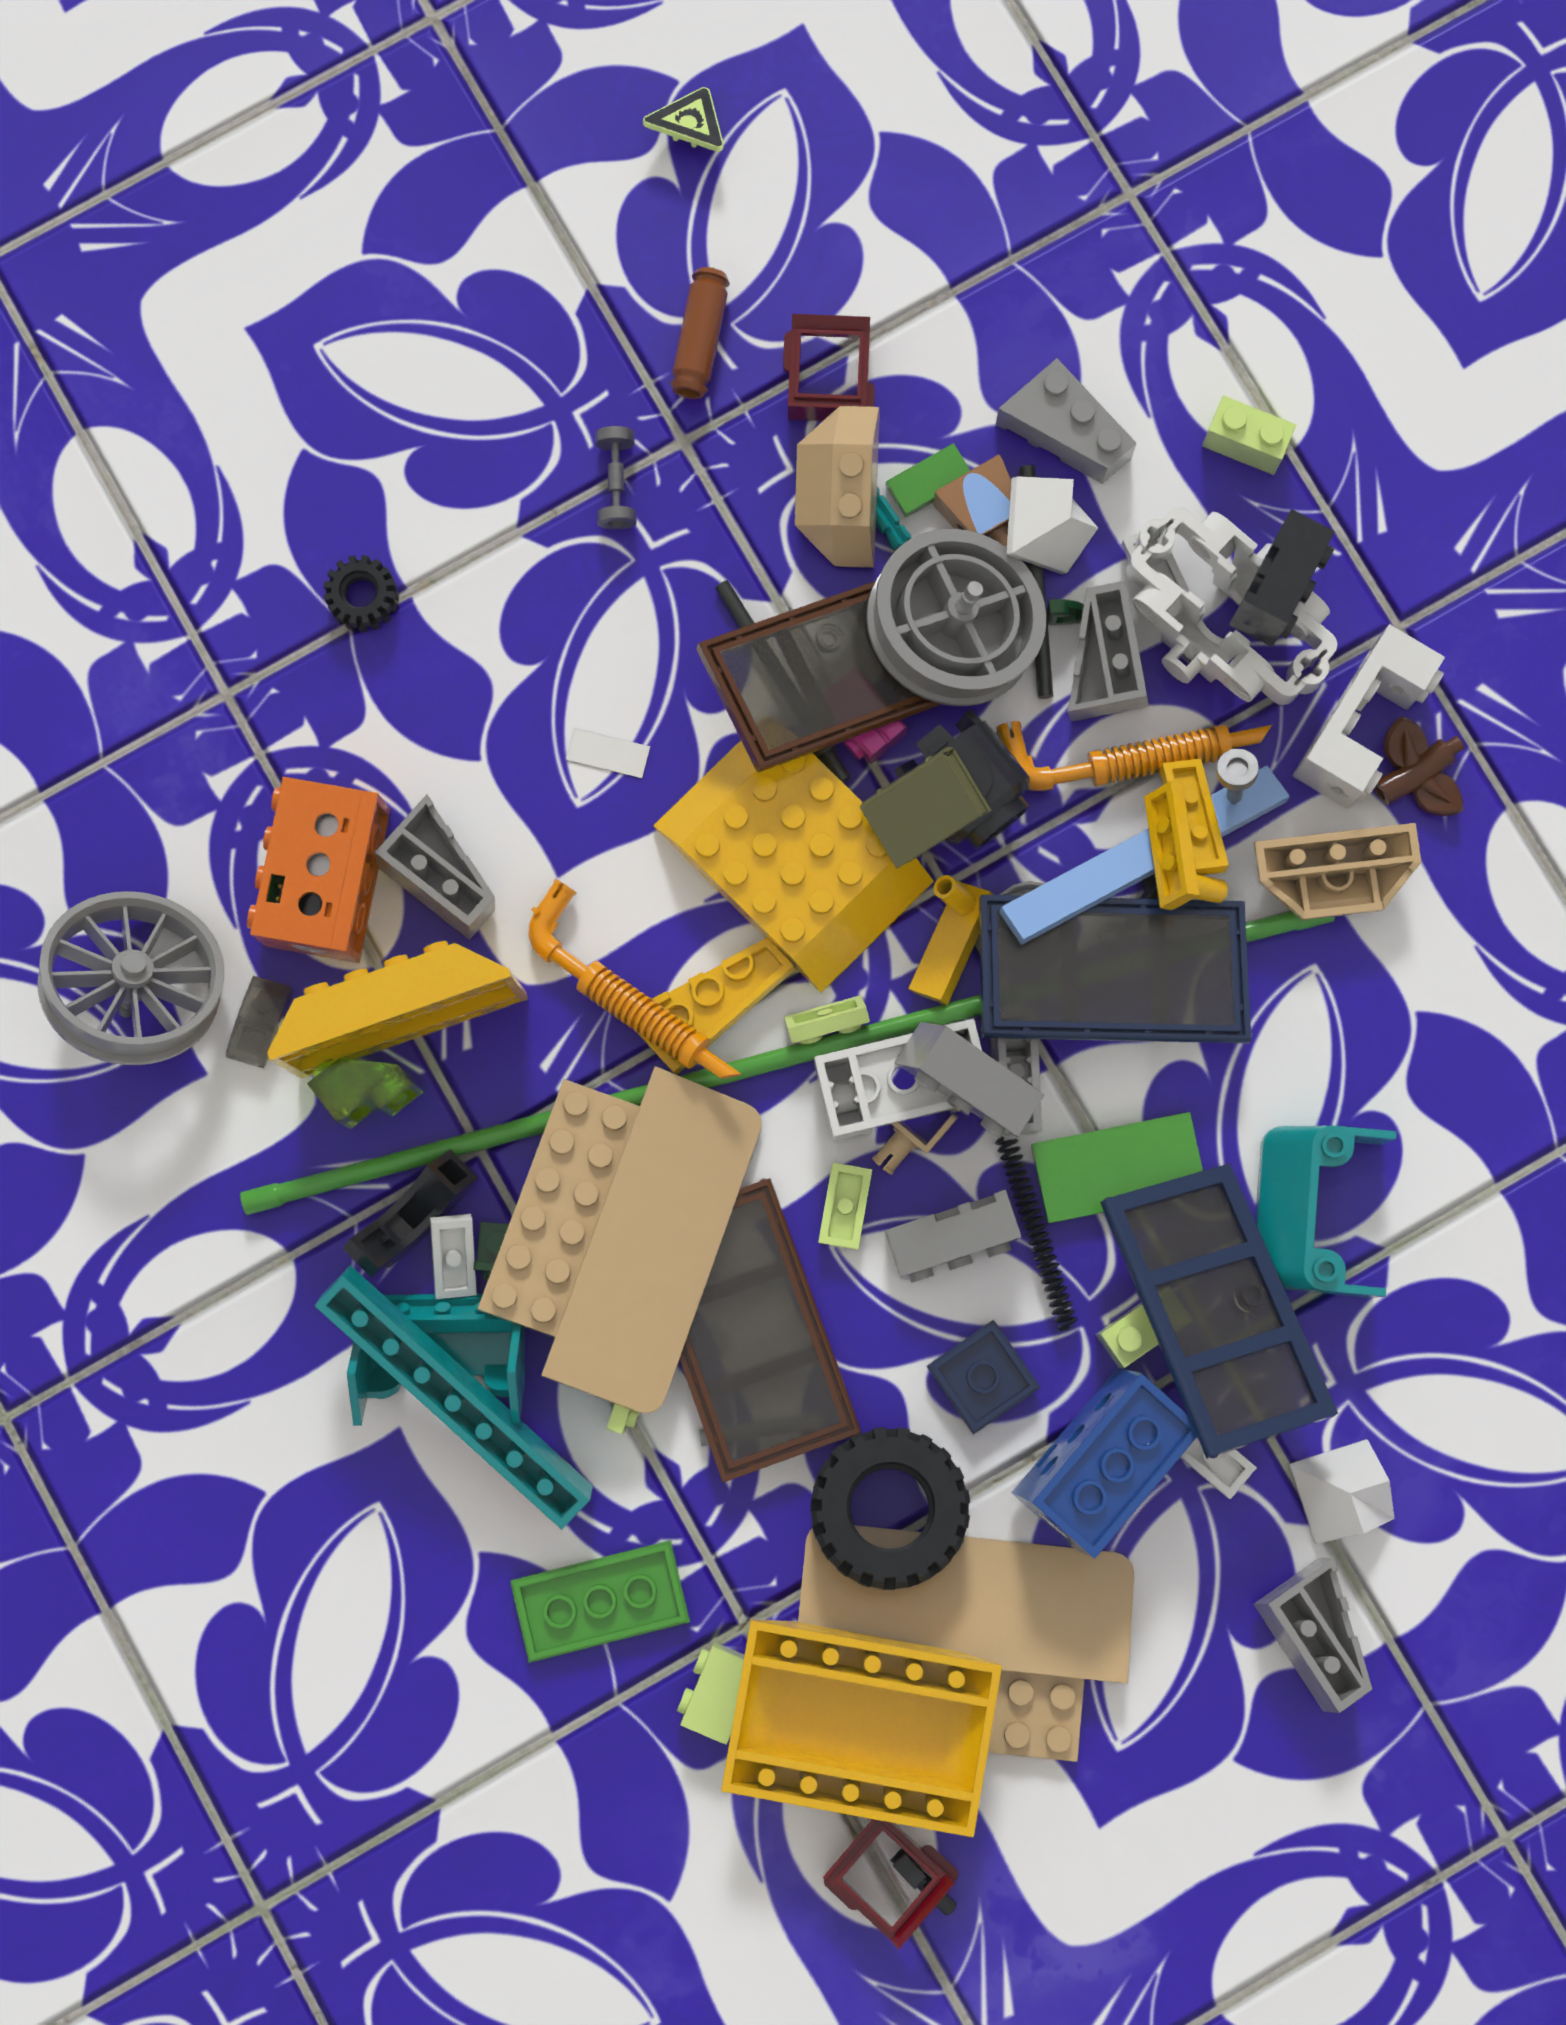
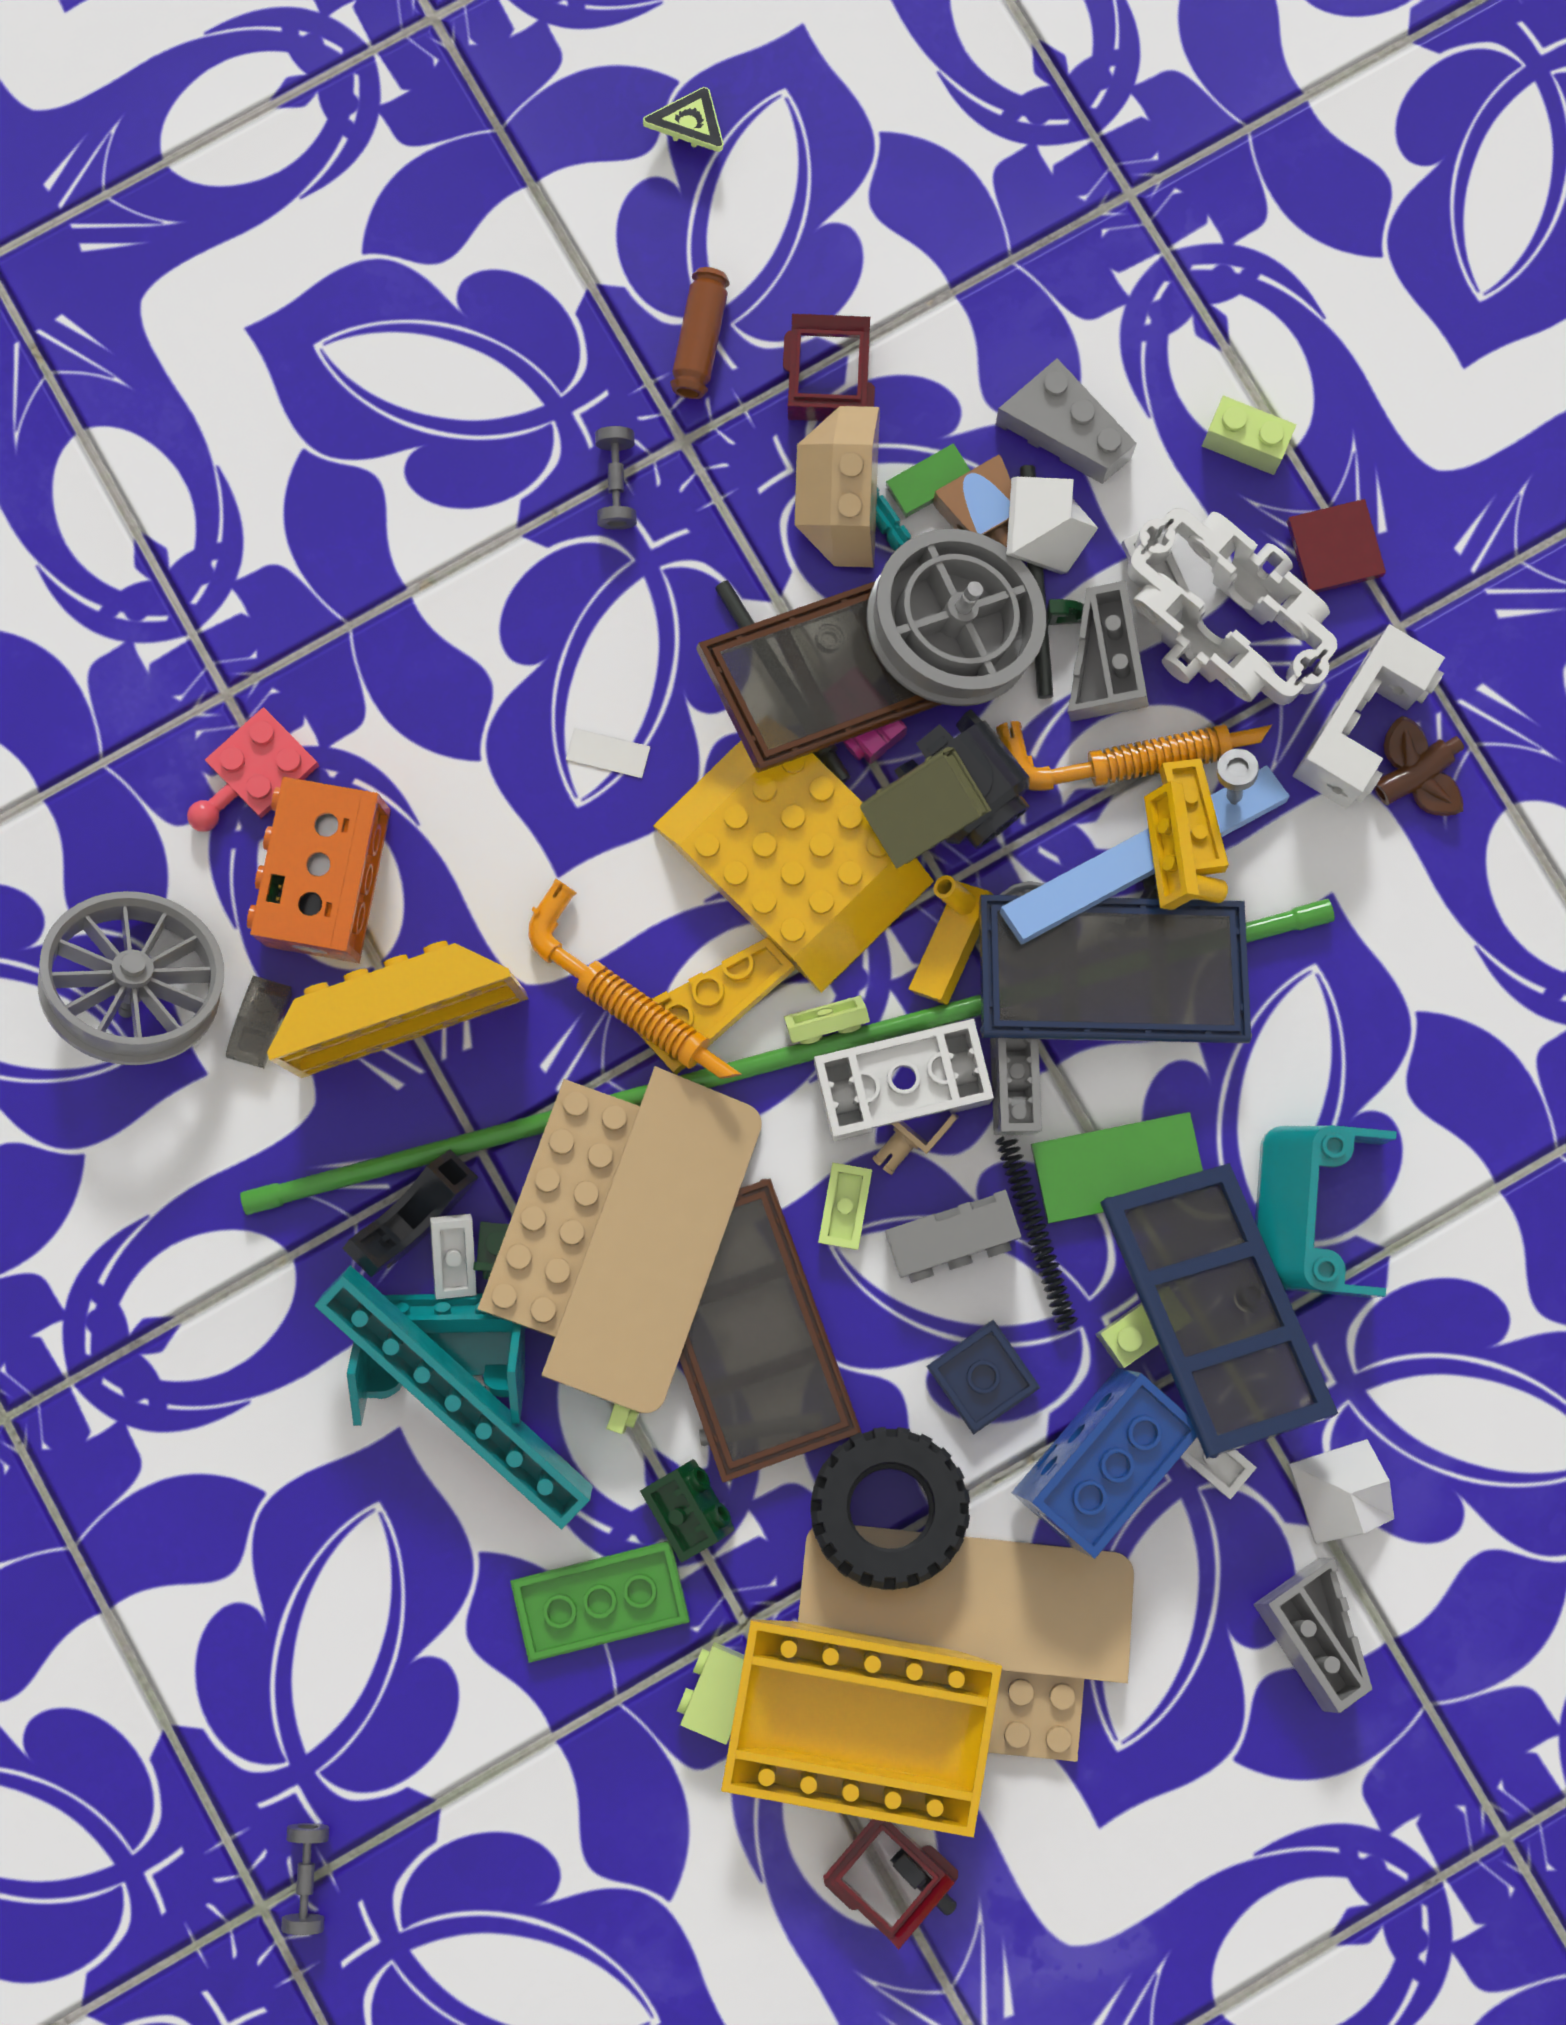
(252, 767): none -> coral plate
(302, 1922): none -> flat silver wheel
(356, 571): black tyre -> none
(358, 1087): clear neon green piece -> none
(435, 869): light grey wedge -> none
(688, 1510): none -> dark green bracket
(969, 1079): light grey wedge -> none
(1284, 579): black wedge -> none
(1336, 546): none -> dark red tile
(1338, 870): tan wedge -> none

